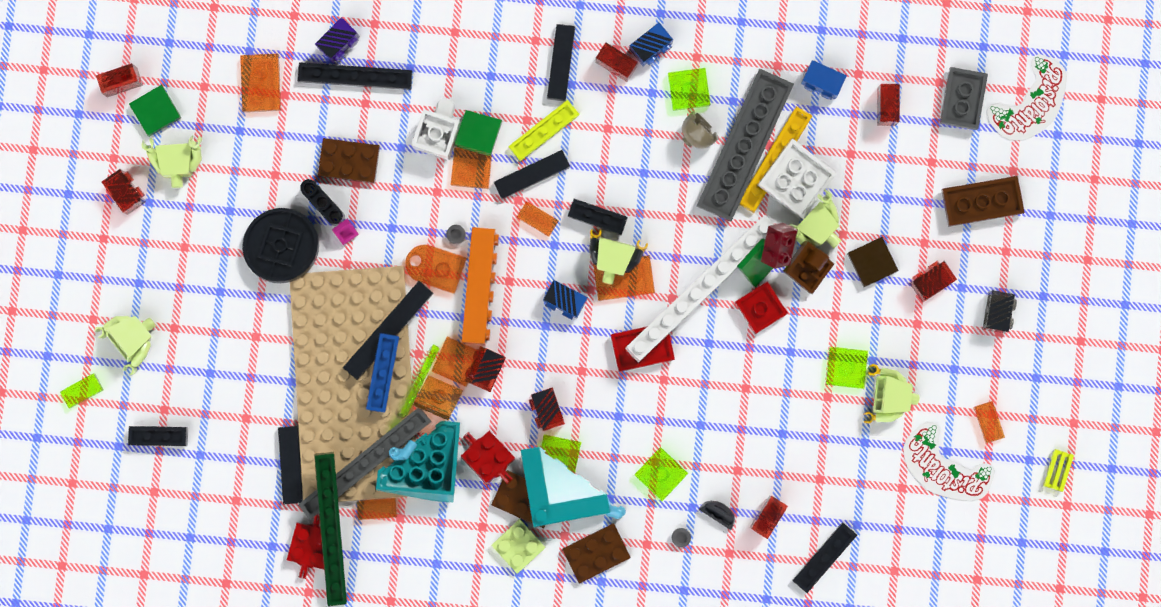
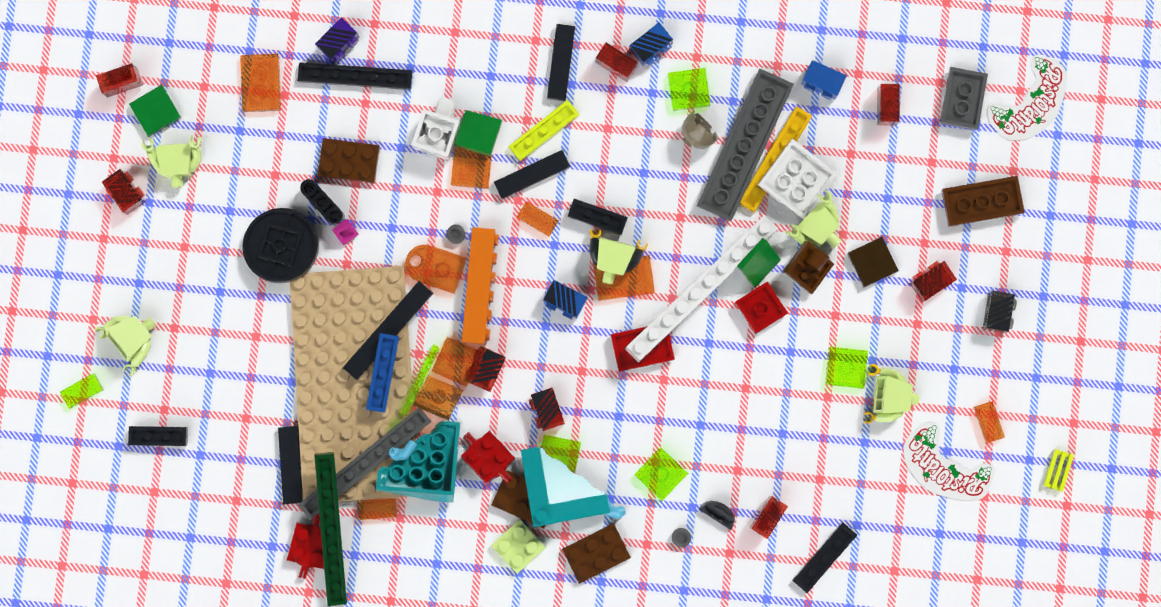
(779, 245): dark red brick -> none

